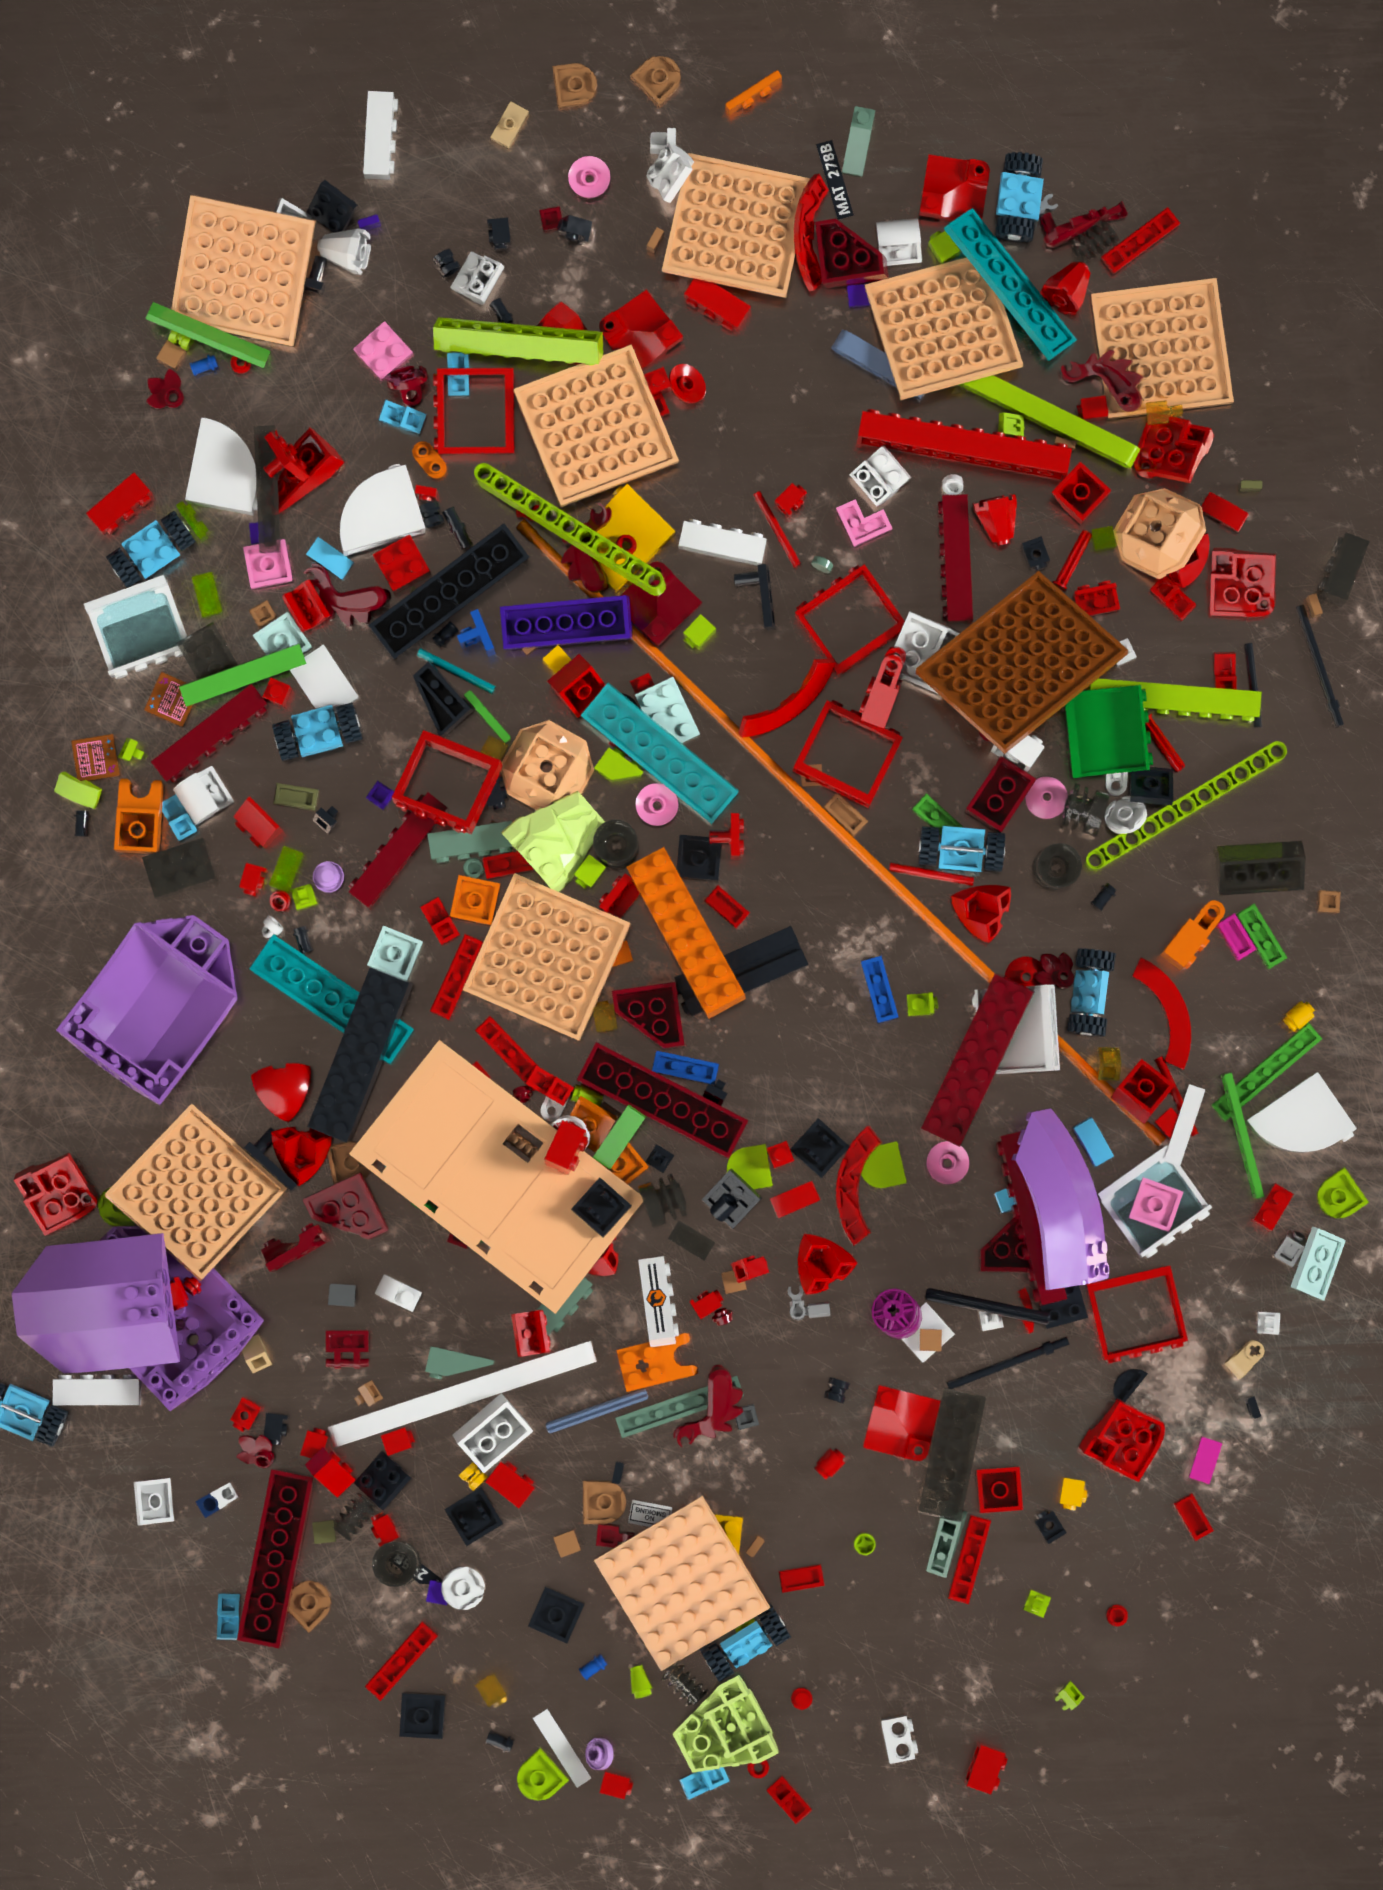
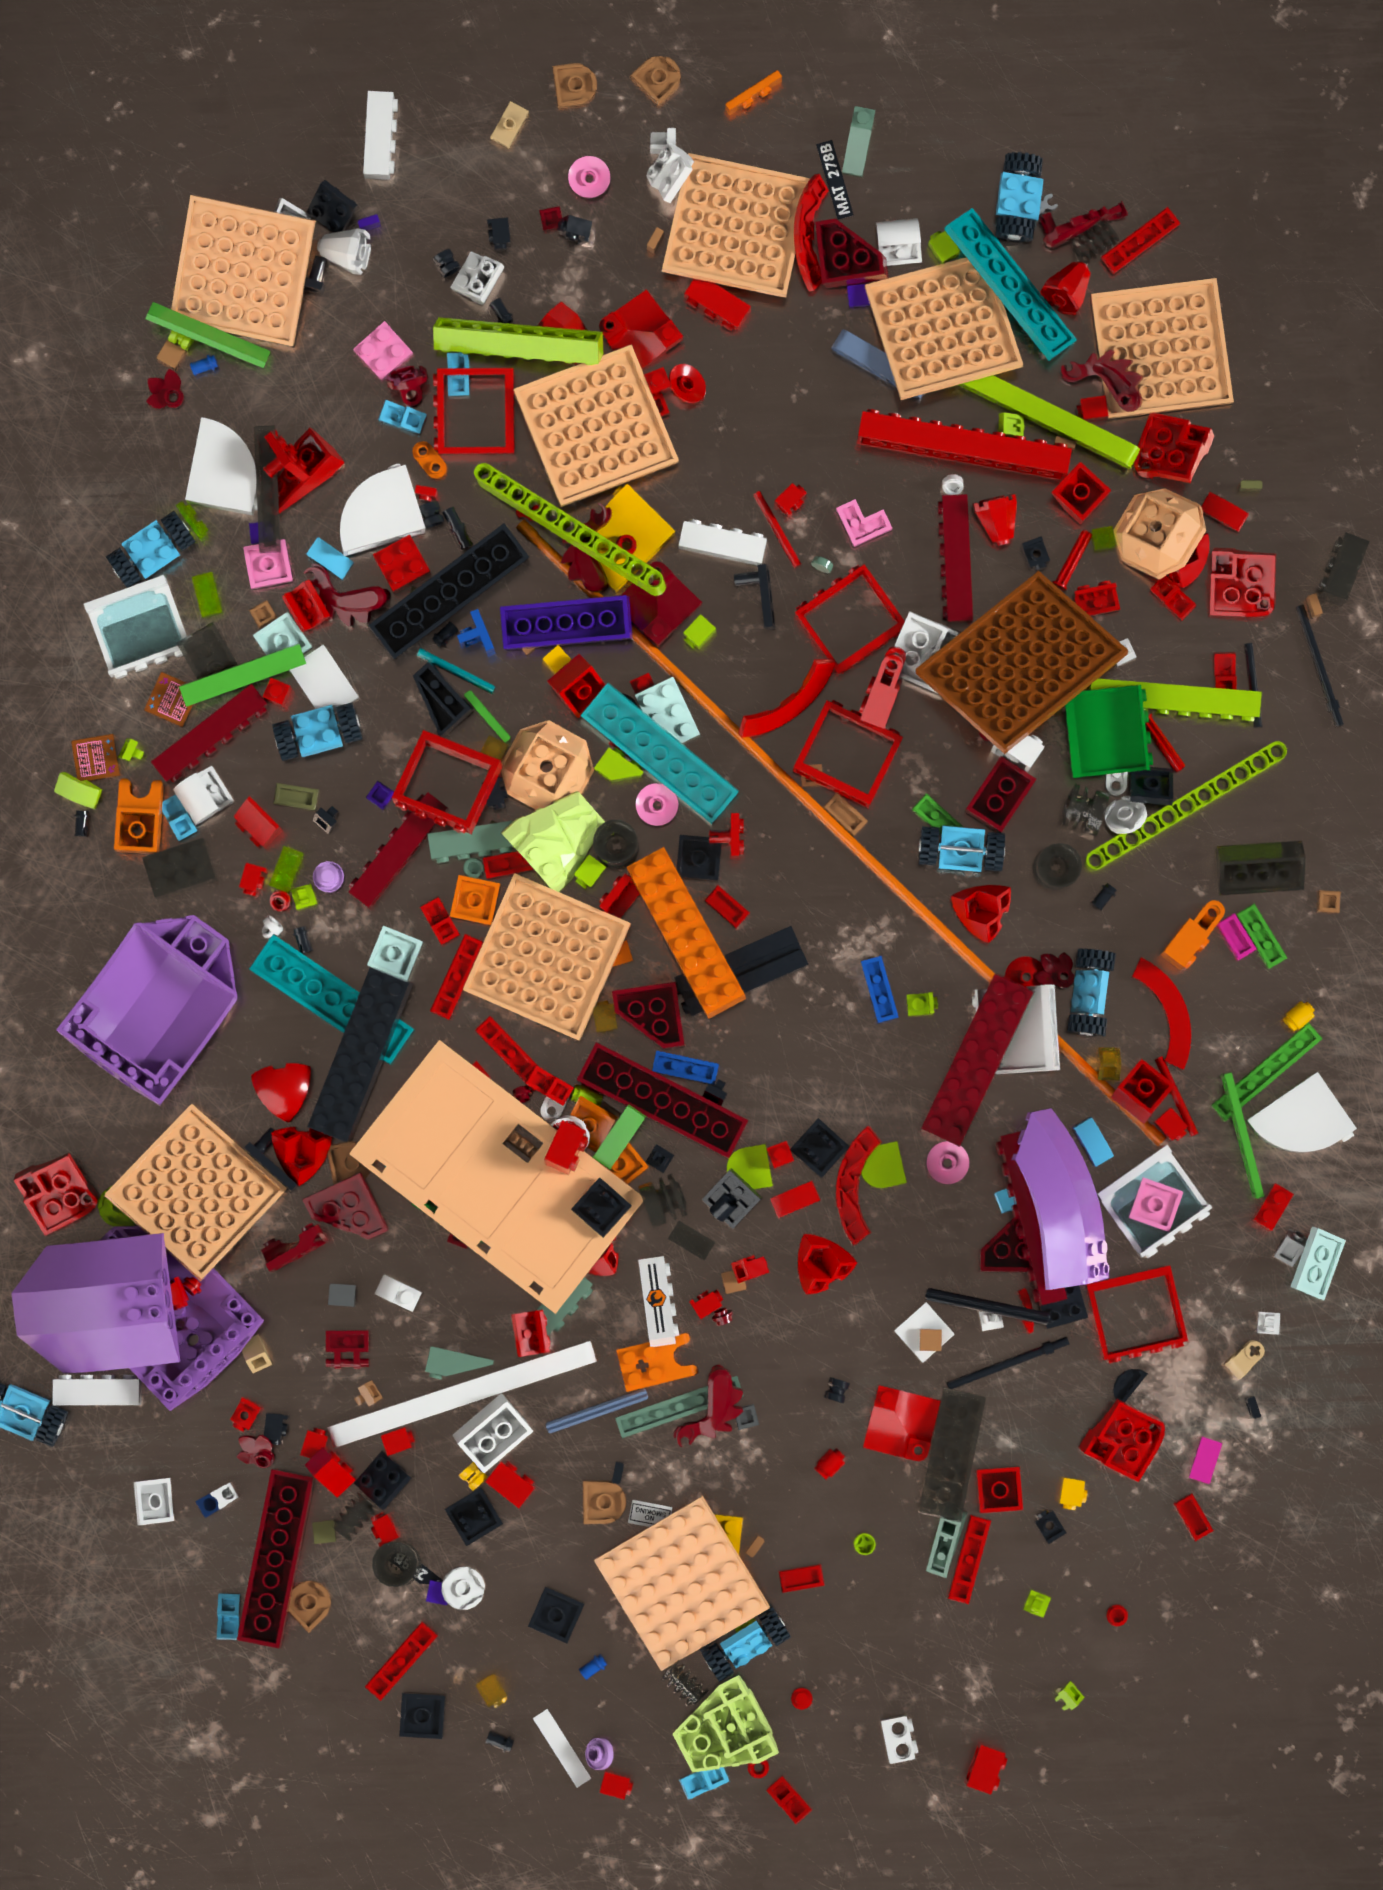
(120, 504): red brick -> none
(240, 369): red plate -> none
(540, 1777): lime tile -> none
(567, 1543): medium nougat tile -> none
(609, 1535): dark red plate -> none
(639, 1682): lime cone -> none
(813, 1310): light grey bar -> none
(880, 476): white brick -> none
(903, 1323): magenta wheel -> none
(931, 874): red bar -> none
(953, 187): red slope -> none
(1041, 807): bright pink dish -> none
(1158, 412): clear yellow plate -> none
(1184, 1125): white sticker -> none
(1340, 1195): lime tile -> none

